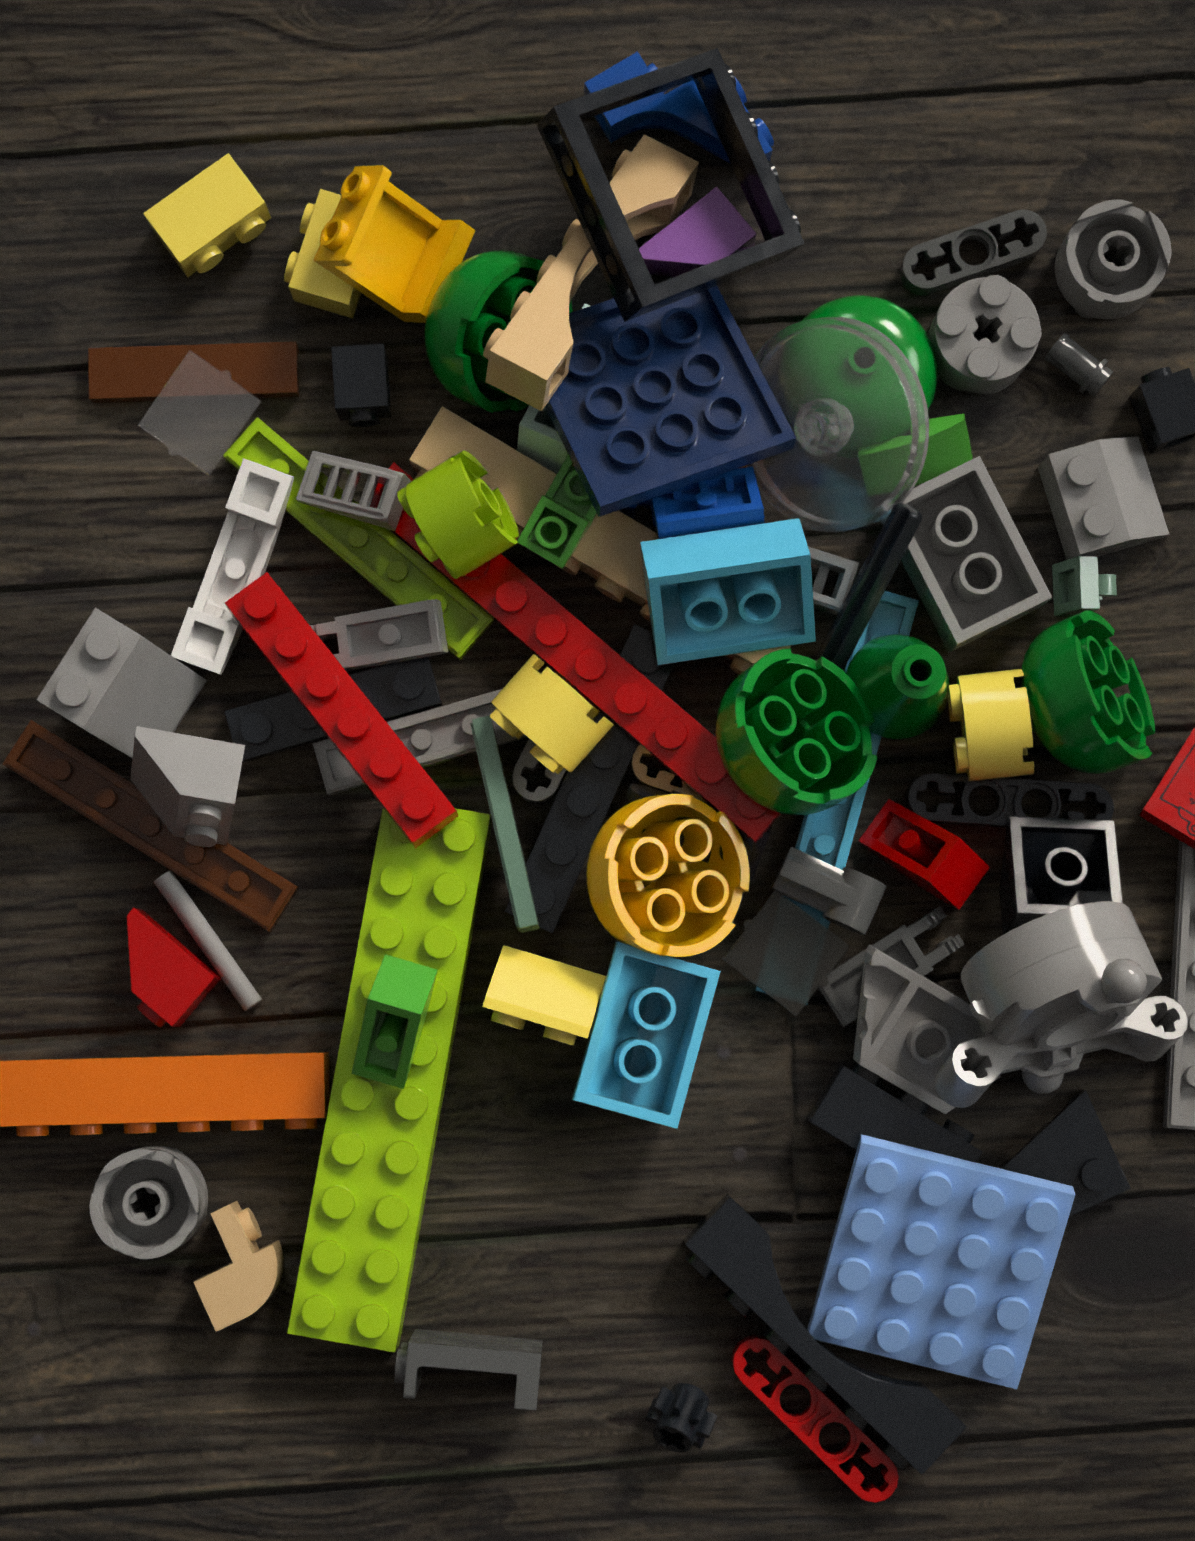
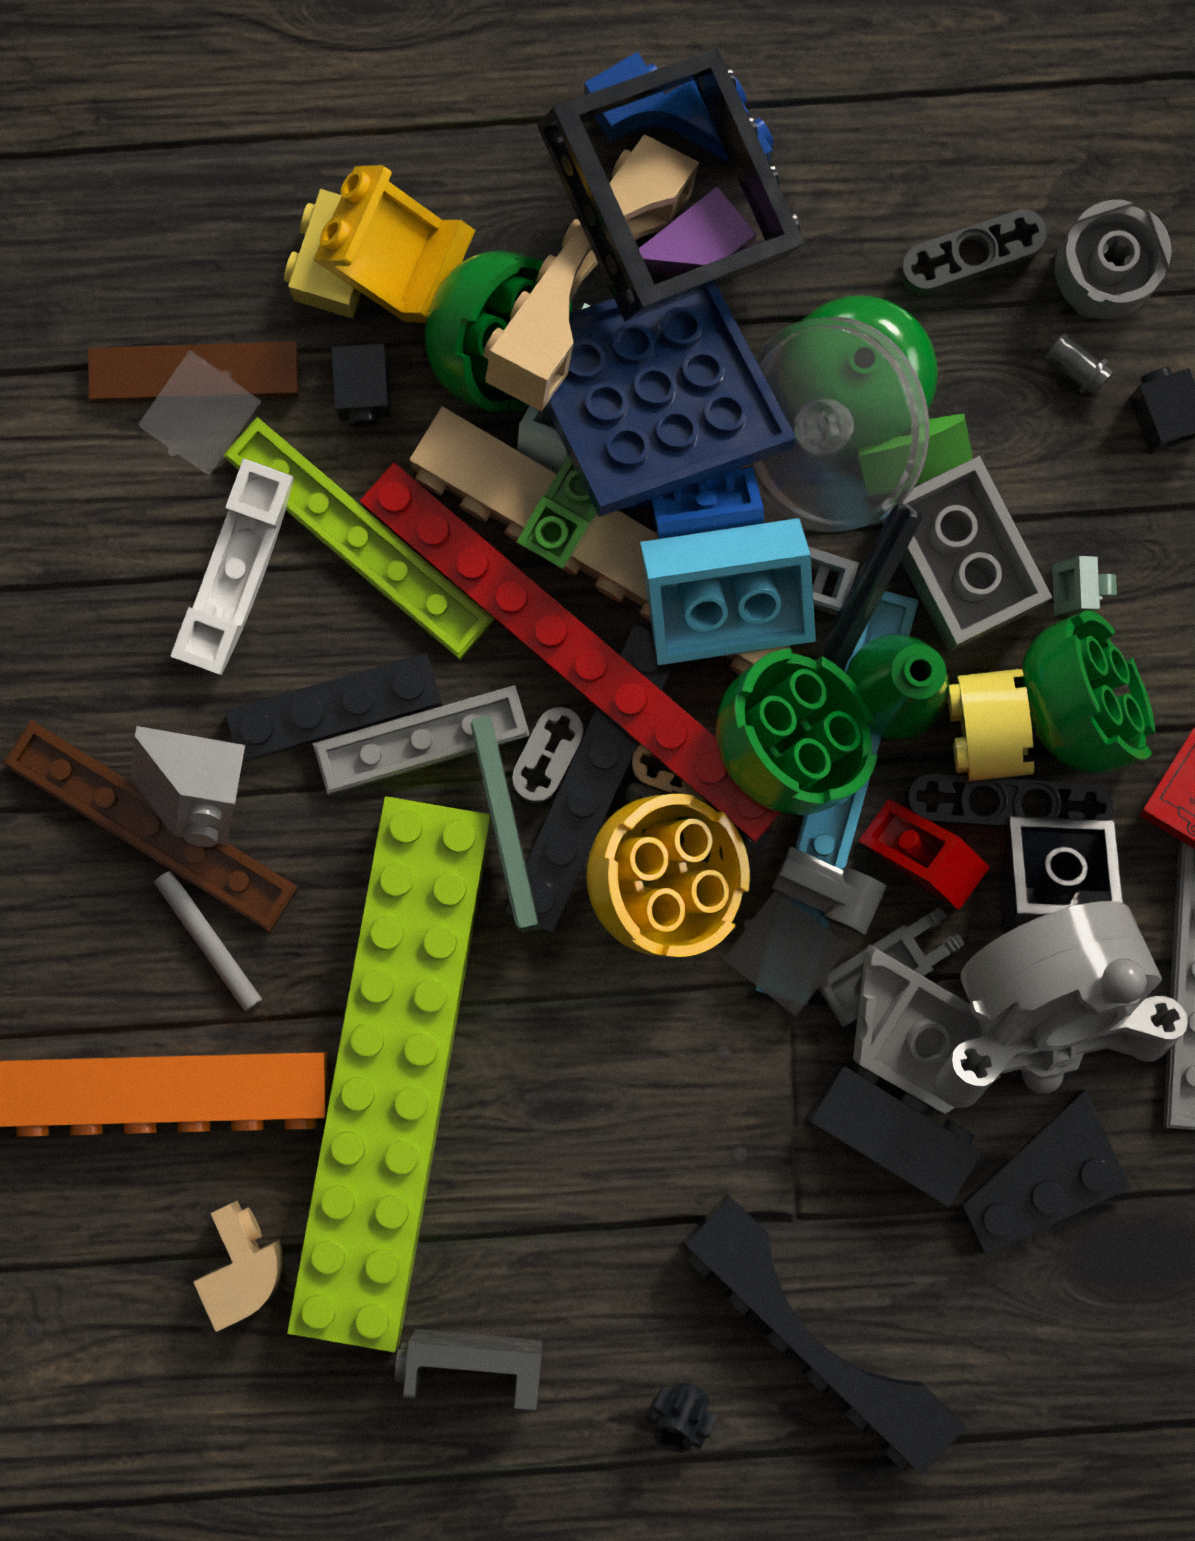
(119, 682): light grey slope -> none
(140, 1232): light grey brick -> none
(165, 972): red slope -> none
(209, 216): light yellow brick -> none
(341, 710): red plate -> none
(387, 634): light grey hinge -> none
(389, 507): light grey slope -> none
(393, 1021): bright green slope -> none
(459, 515): lime brick -> none
(543, 993): light yellow slope -> none
(550, 716): light yellow brick -> none
(646, 1035): medium azure slope -> none
(811, 1421): red beam -> none
(940, 1261): light blue plate -> none
(991, 307): light grey brick -> none
(1102, 497): light grey slope -> none

